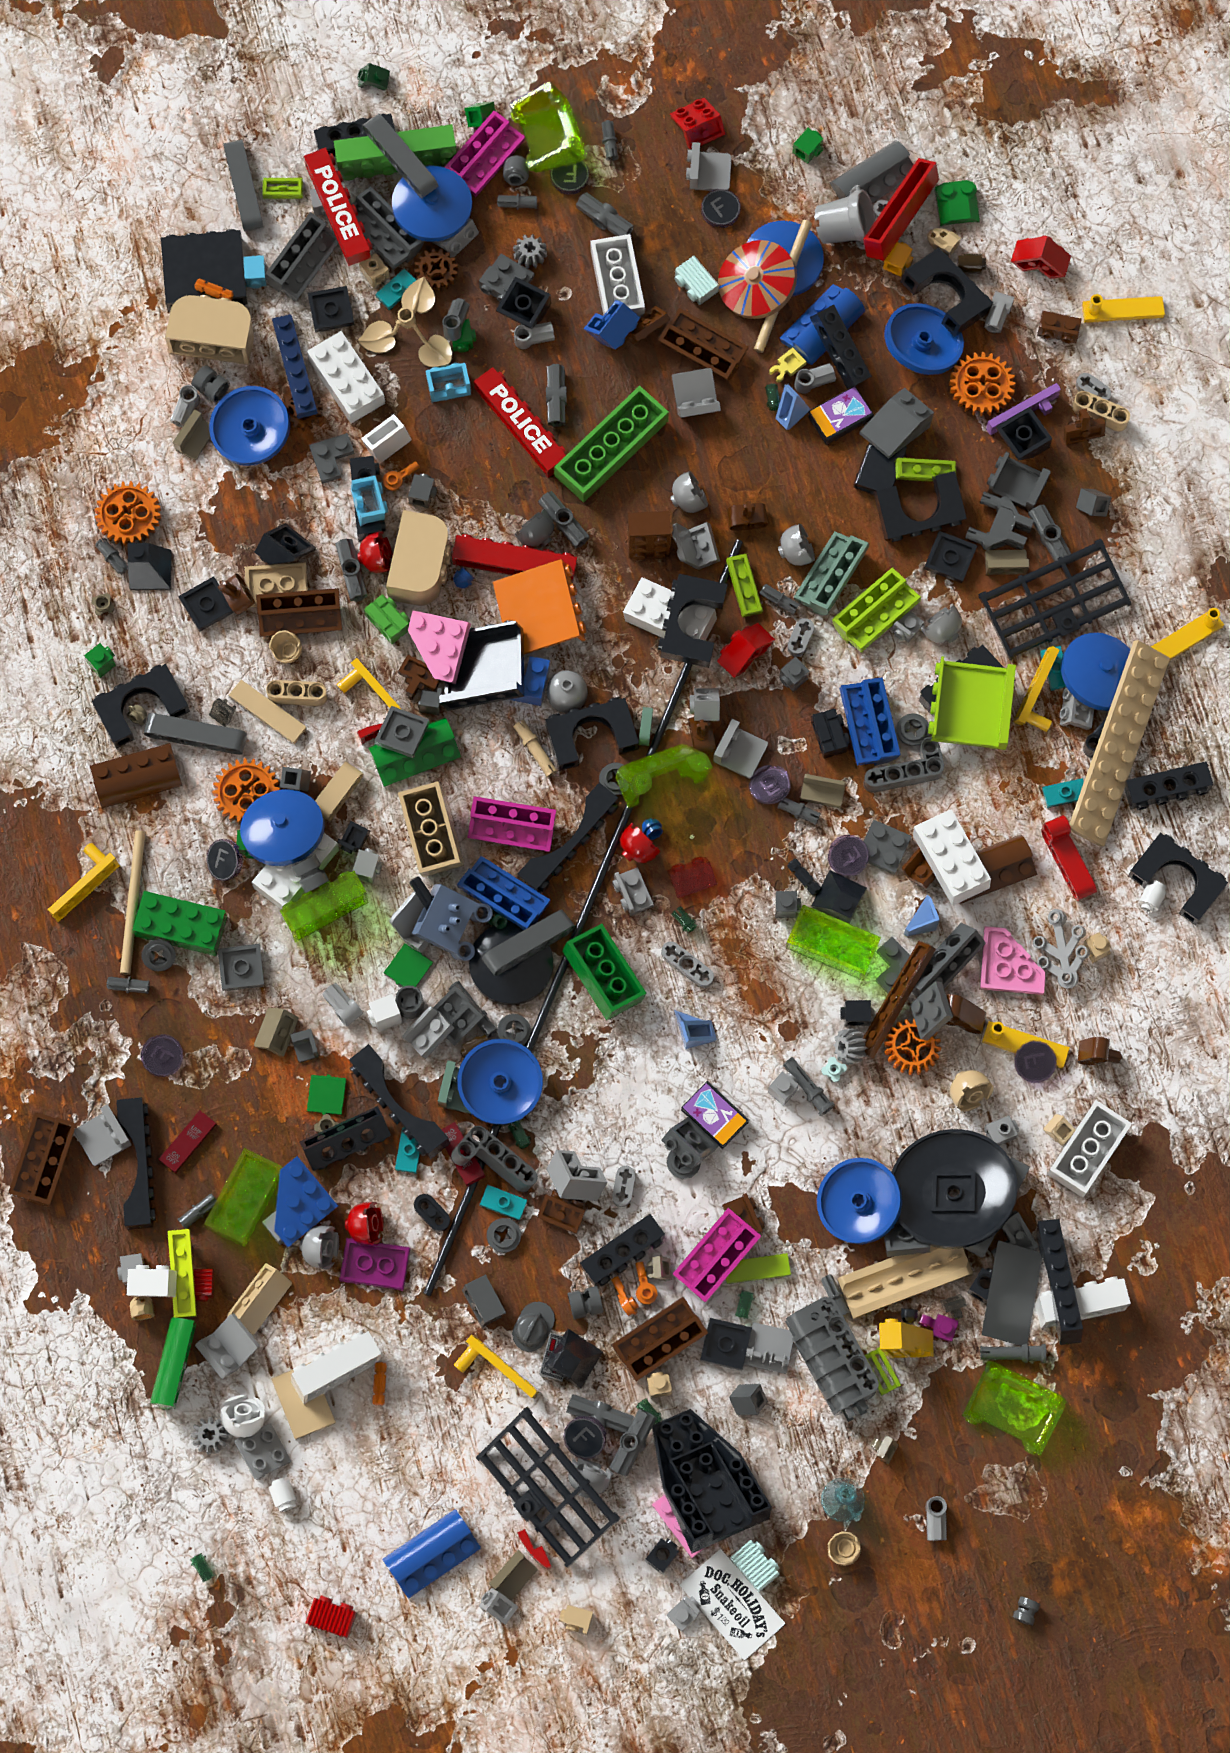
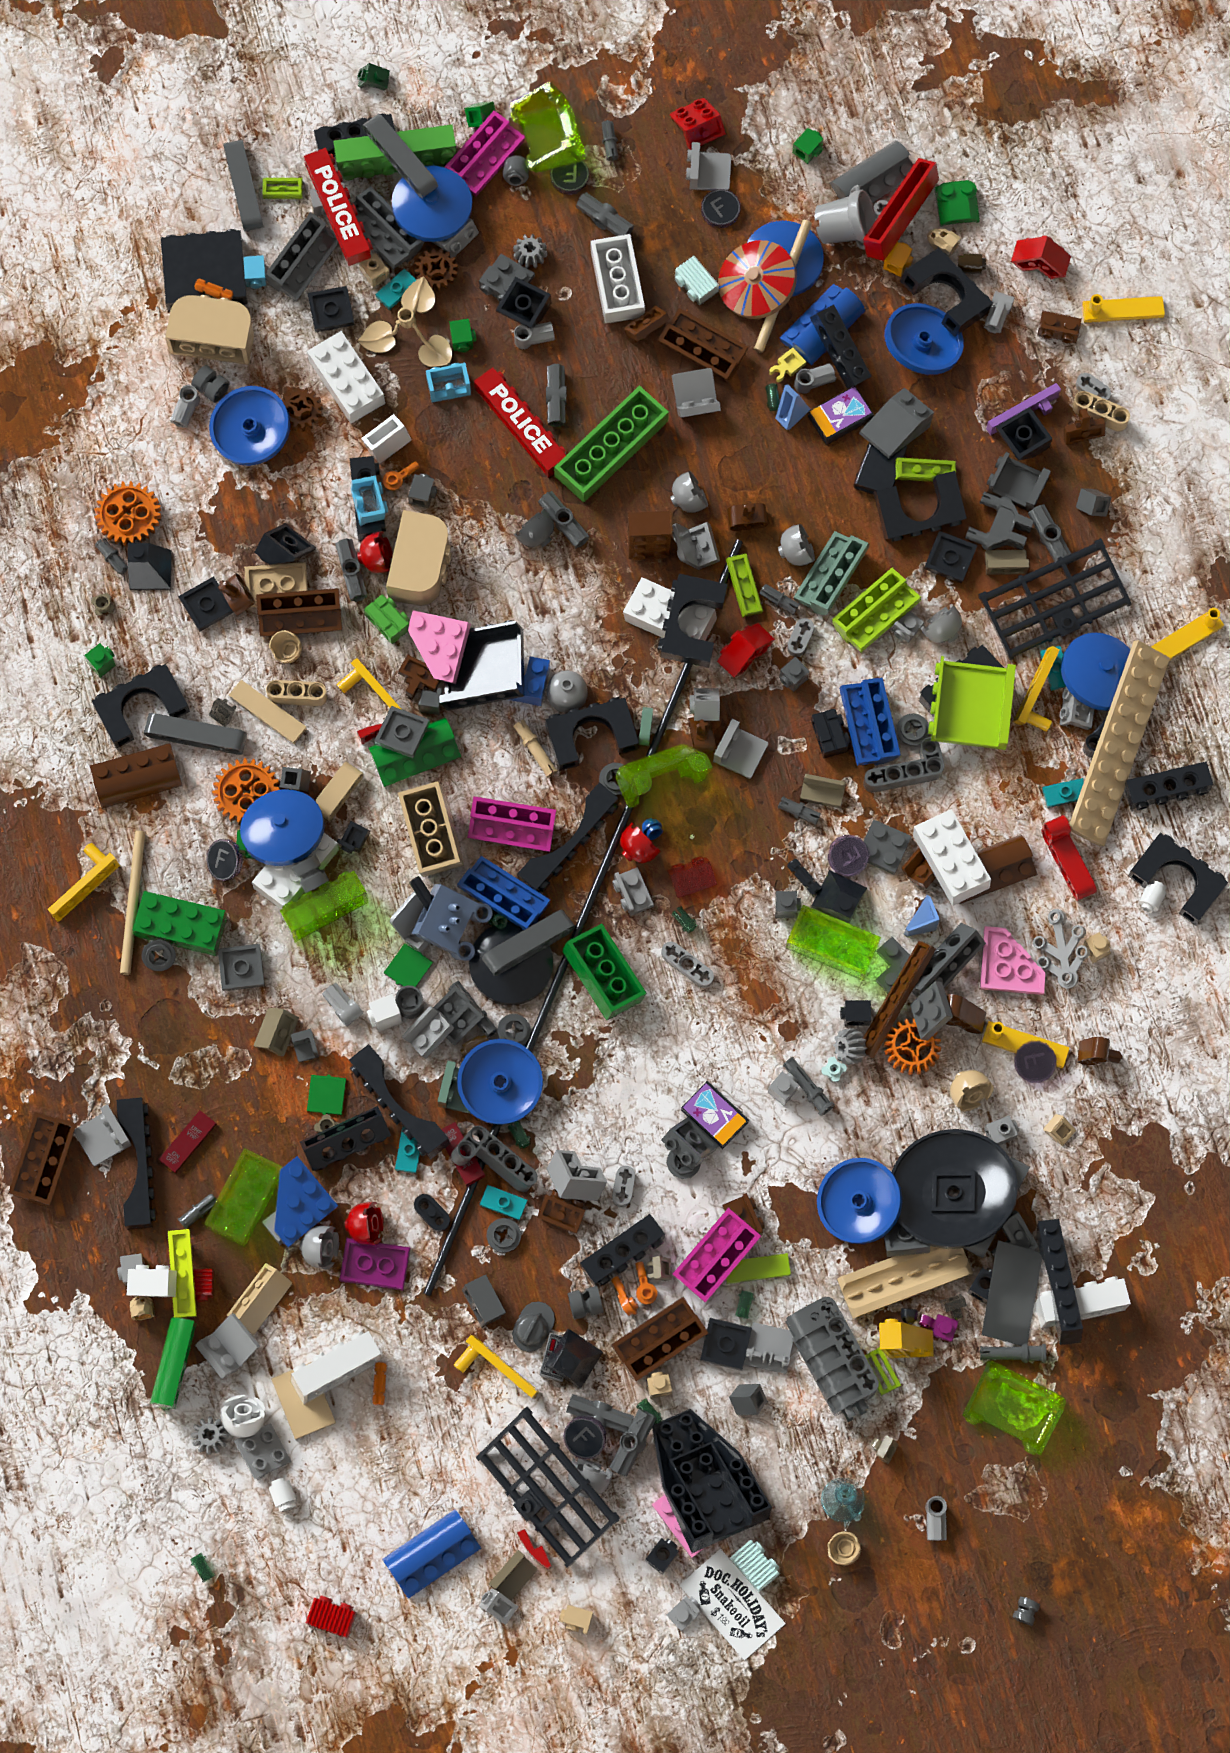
(128, 985): dark grey axle -> none
(137, 714): dark tan plate -> none
(162, 1055): clear purple tile -> none
(193, 436): dark tan panel -> none
(294, 366): dark blue plate -> none
(327, 452): dark grey plate -> none
(367, 865): light grey brick -> none
(455, 319): dark grey piece -> none
(462, 578): blue plate -> none
(504, 556): red brick -> none
(517, 201): dark grey axle -> none
(542, 604): orange panel -> none
(613, 326): blue brick -> none
(694, 1030): medium blue slope -> none
(769, 784): clear purple tile -> none
(834, 1292): dark grey axle -> none
(982, 367): orange gear -> none
(1089, 1149): white brick -> none

